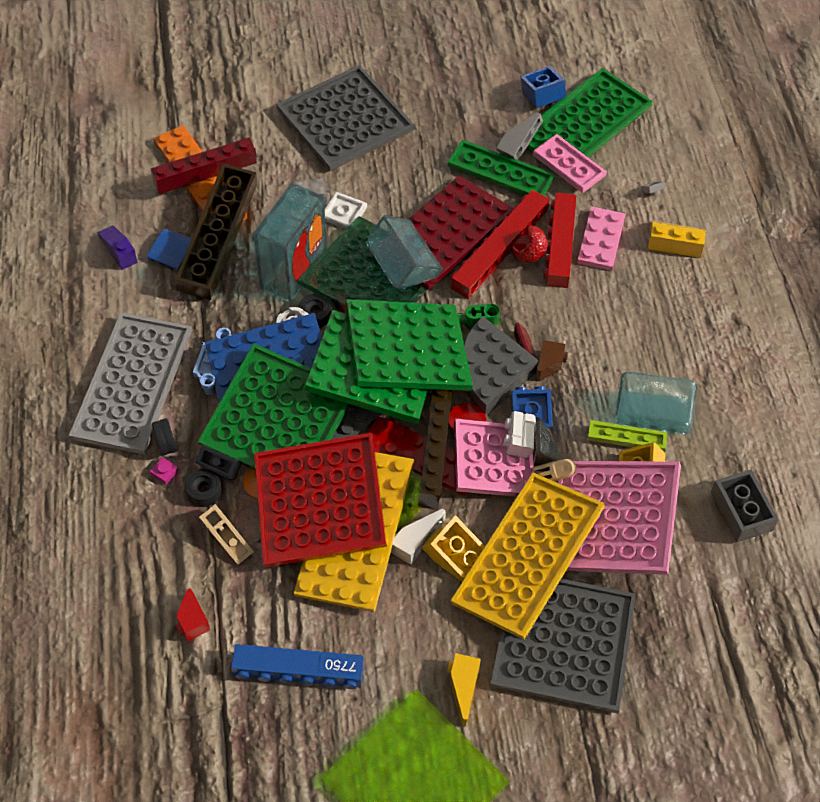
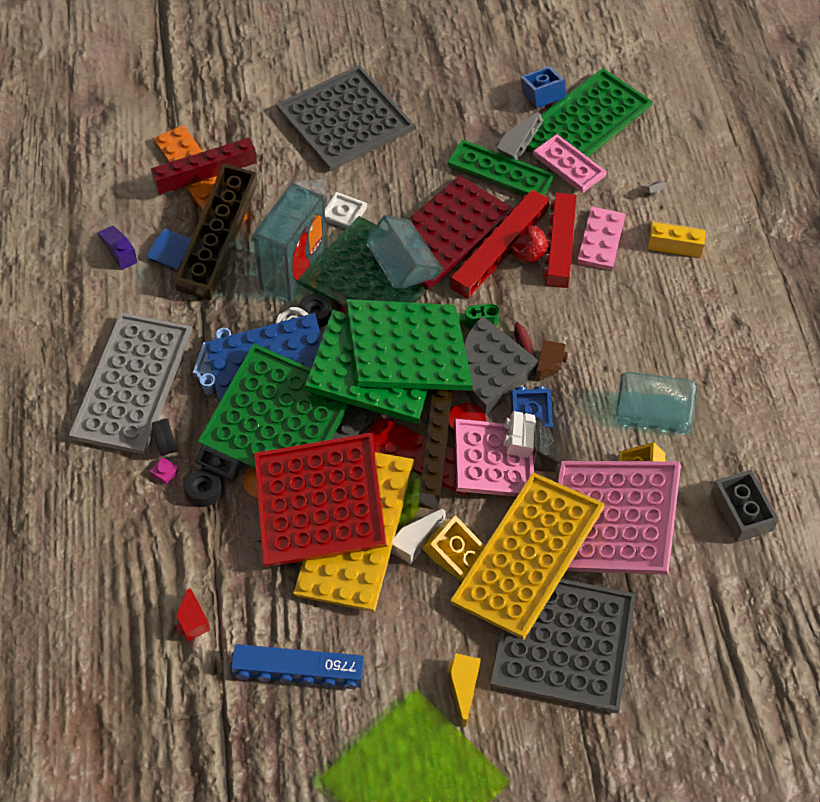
(226, 534): tan slope -> none
(558, 469): tan arm -> none
(625, 435): lime plate -> none

